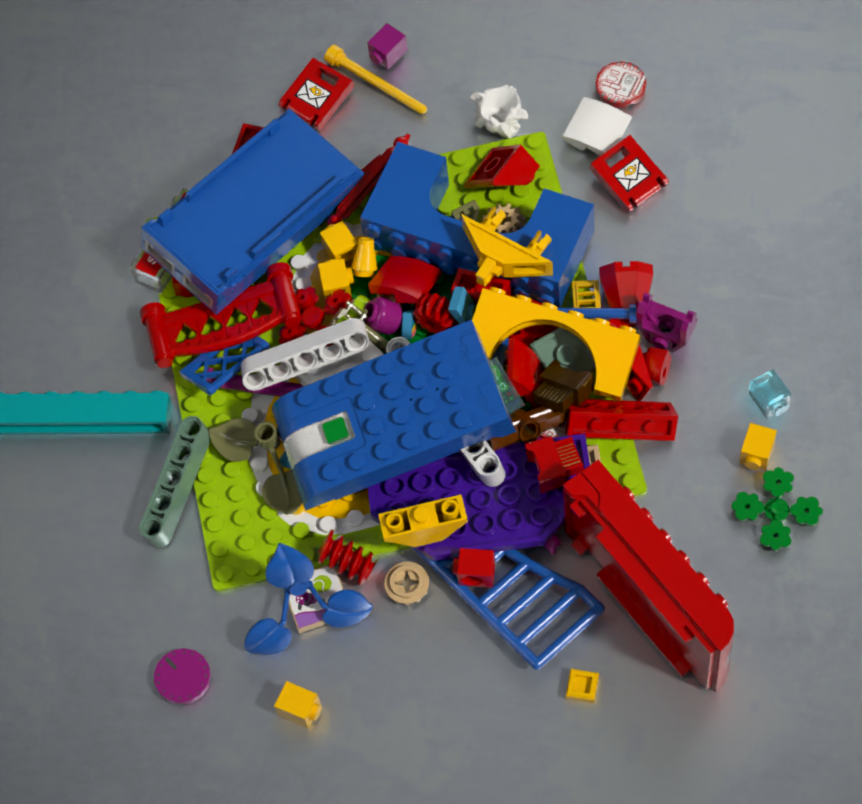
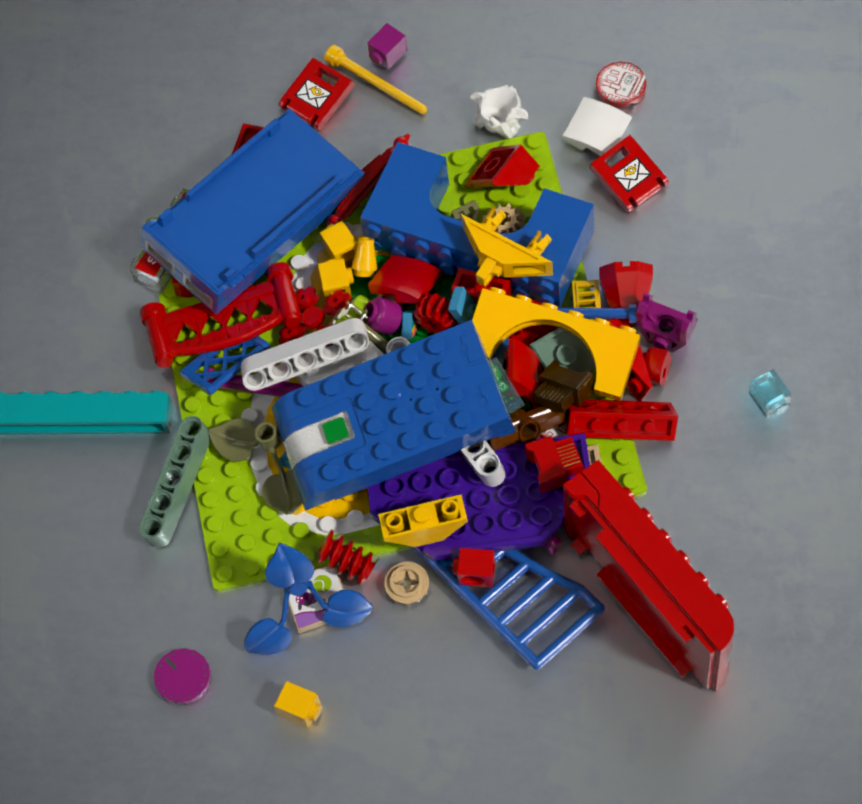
(582, 685): yellow tile -> none
(758, 447): yellow brick -> none
(777, 509): green plant -> none

